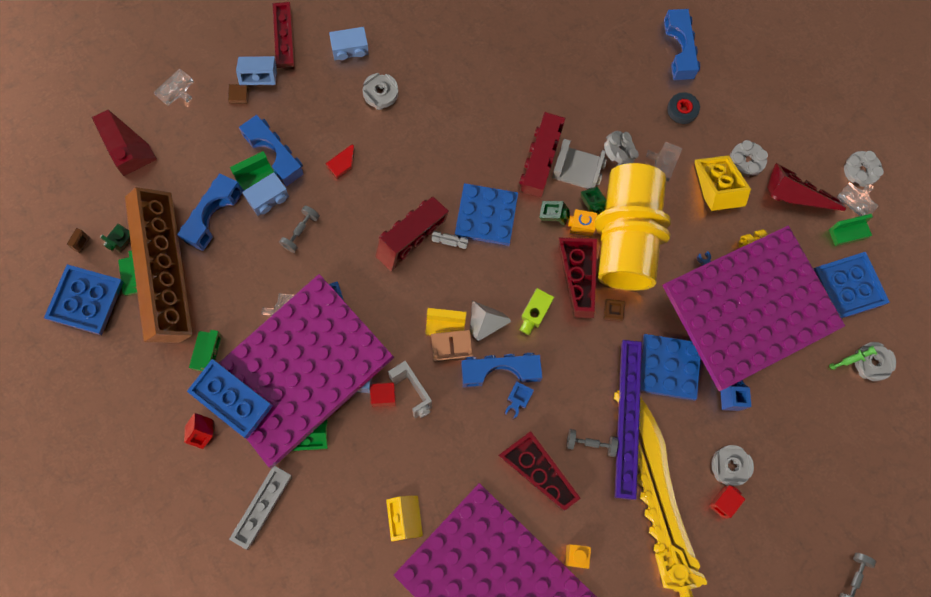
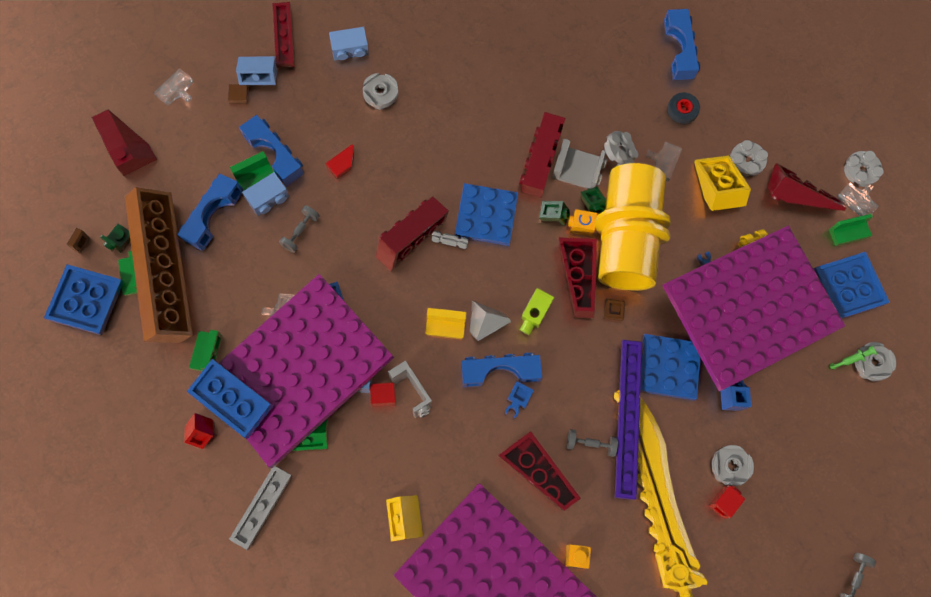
(461, 344): nougat piece -> none

